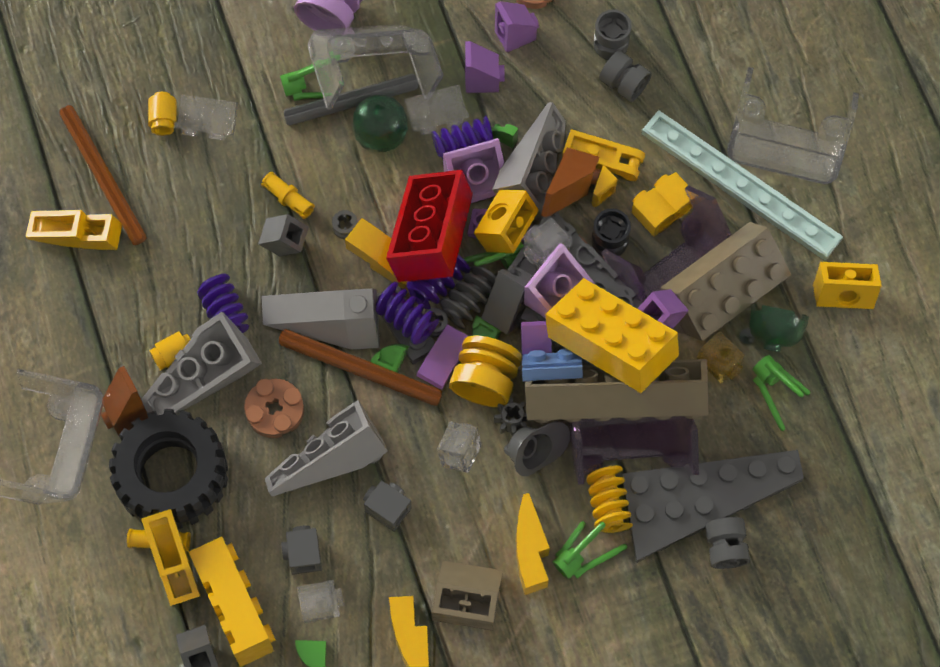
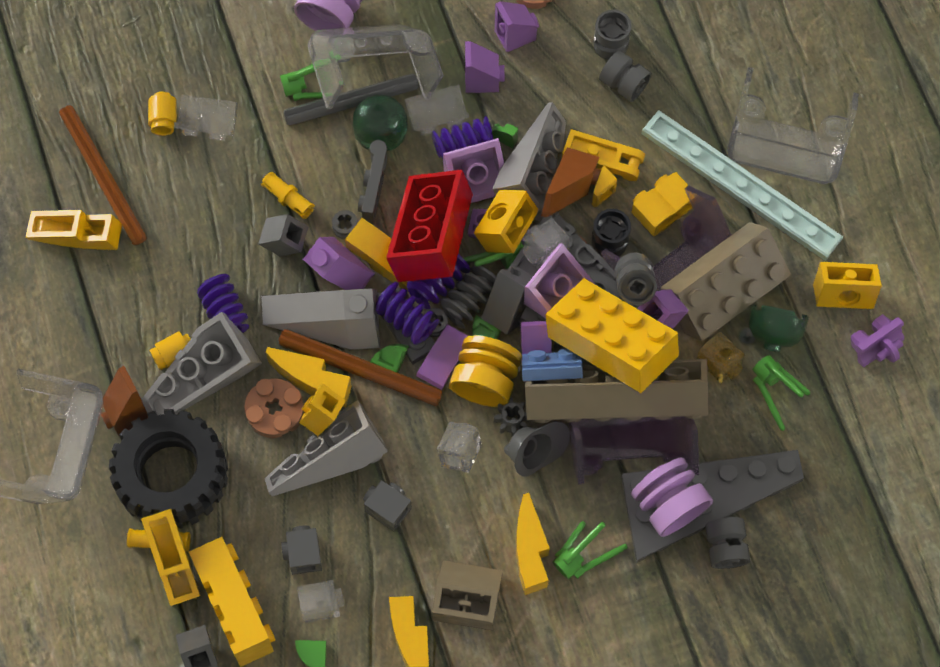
(308, 372): none -> yellow slope
(321, 409): none -> yellow brick
(338, 264): none -> medium lavender slope
(373, 181): none -> dark grey plate
(606, 499): yellow piece -> none
(635, 278): none -> dark grey wheel
(669, 492): none -> lavender wheel
(882, 343): none -> medium lavender hips

